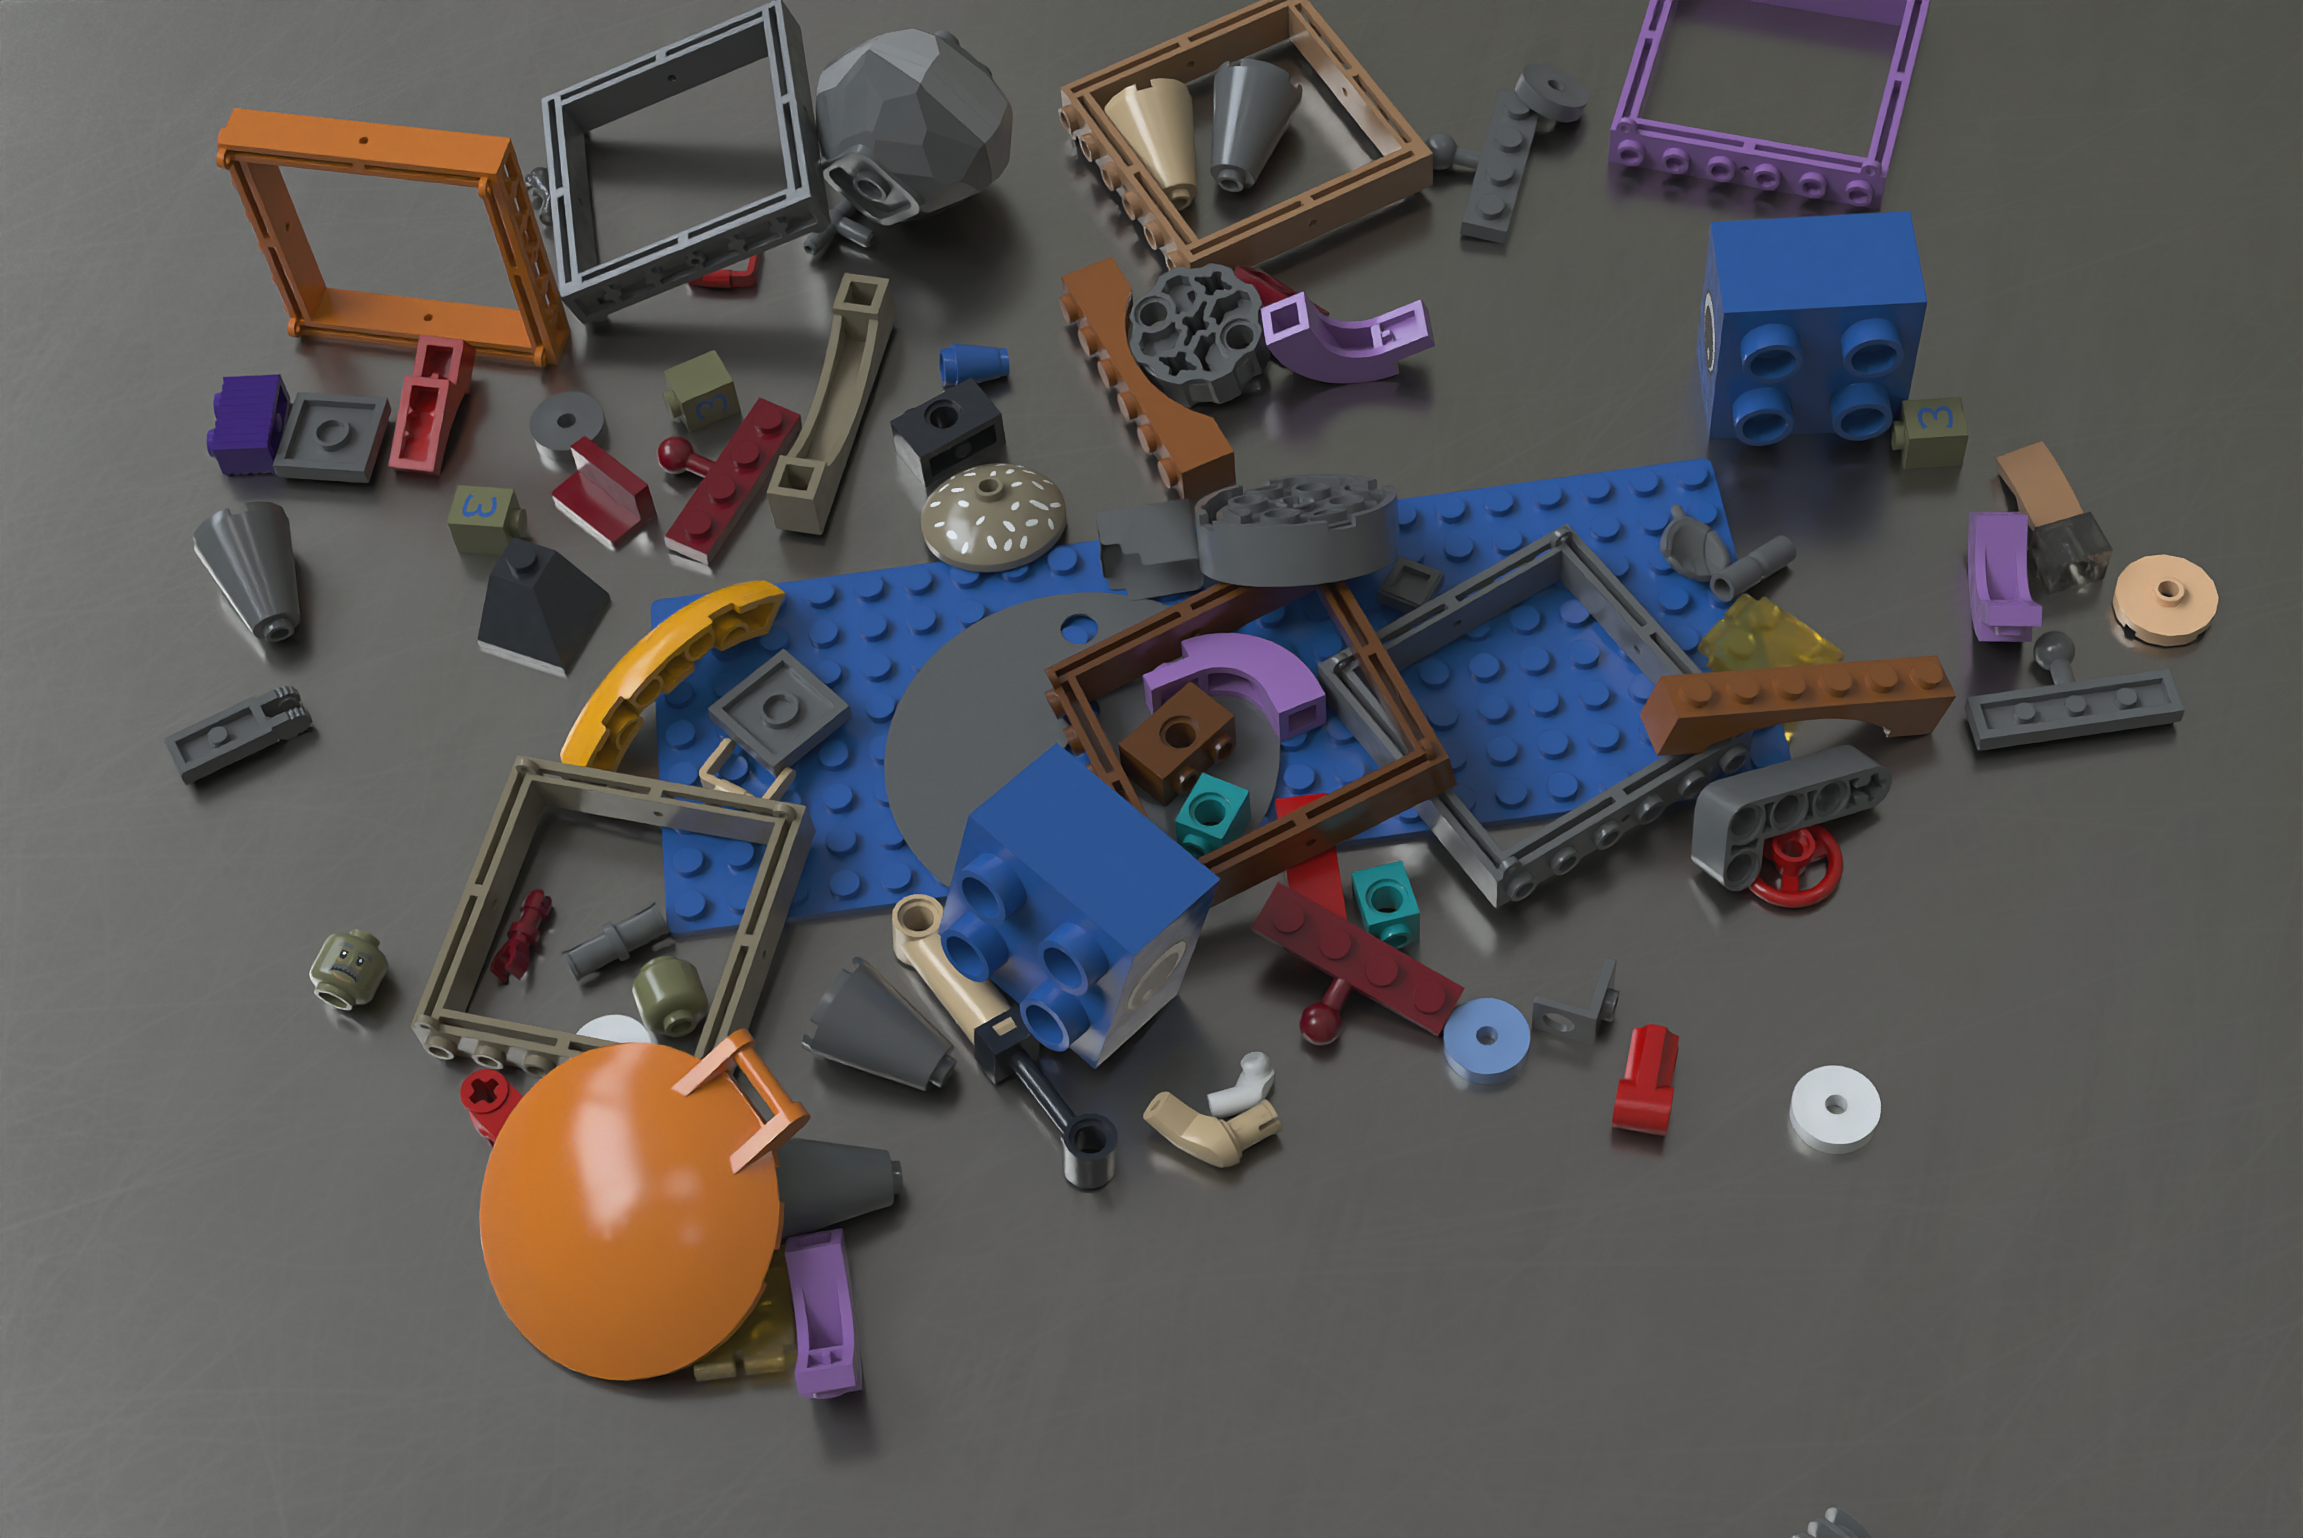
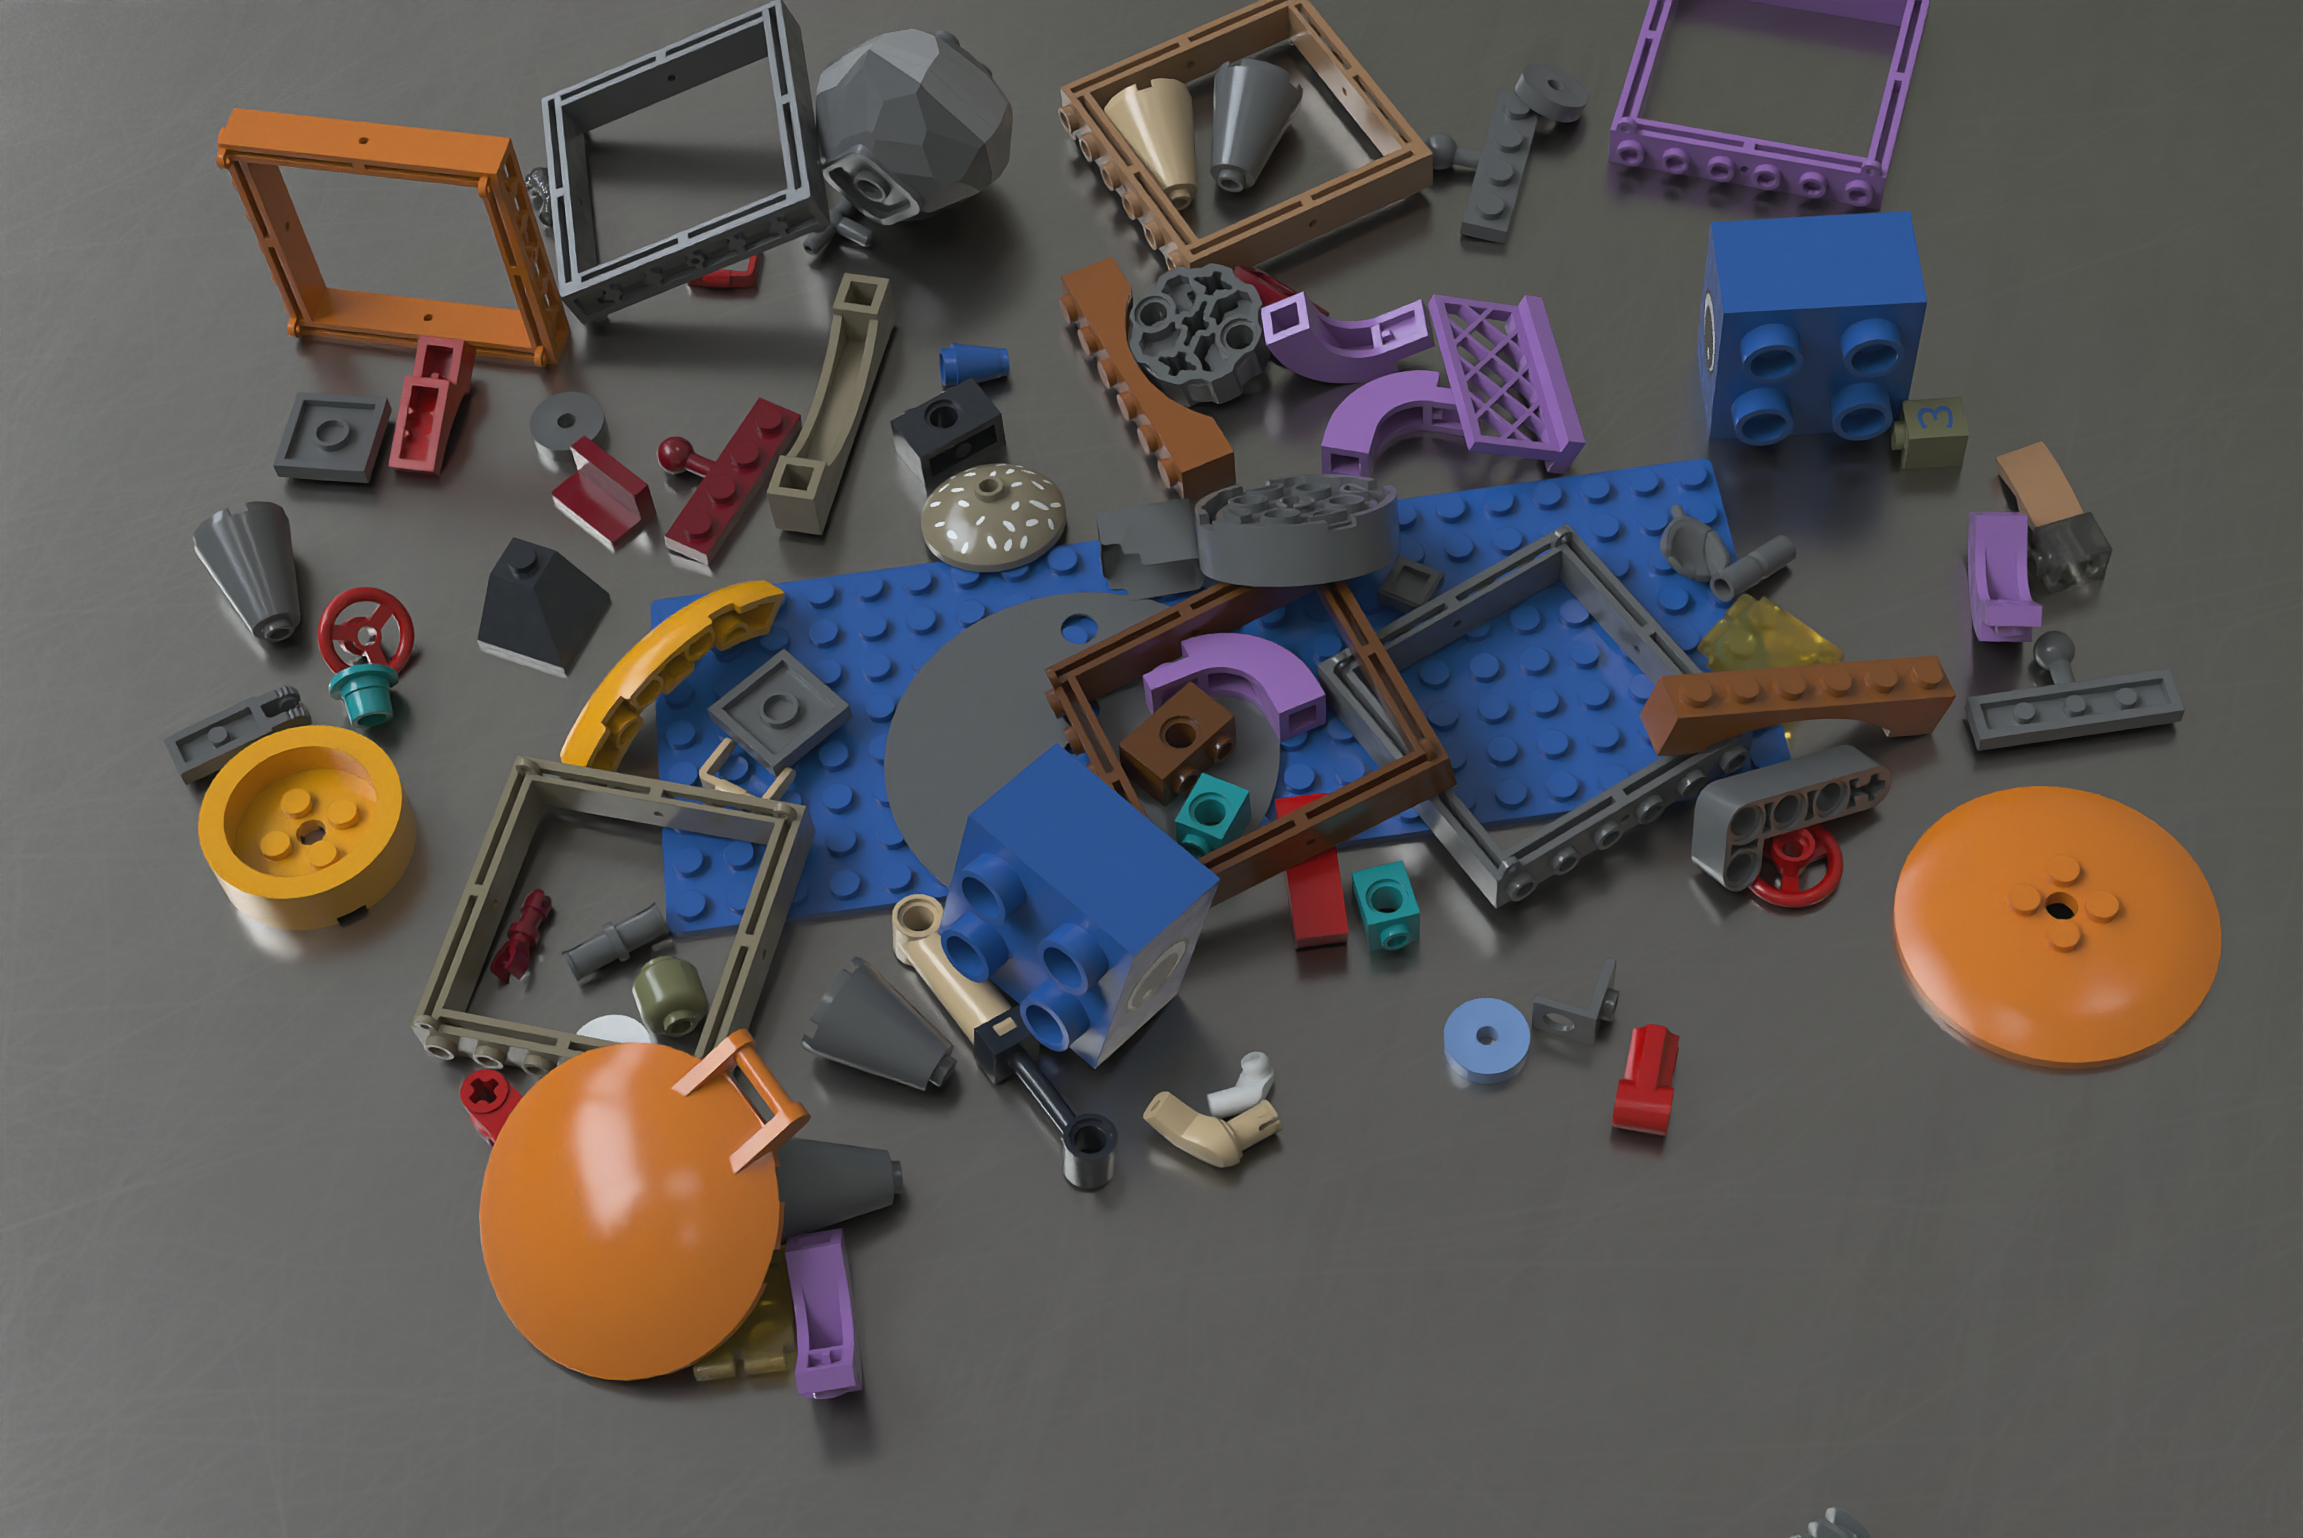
(249, 423): dark purple brick -> none
(285, 791): none -> light orange brick
(348, 632): none -> red piece
(348, 969): olive head -> none
(365, 693): none -> teal piece
(485, 519): olive brick -> none
(700, 391): olive brick -> none
(1355, 963): dark red plate -> none
(1383, 411): none -> medium lavender arch
(1538, 379): none -> medium lavender fence
(1831, 1131): white piece -> none
(2044, 986): none -> orange dish
(2161, 618): light nougat plate -> none

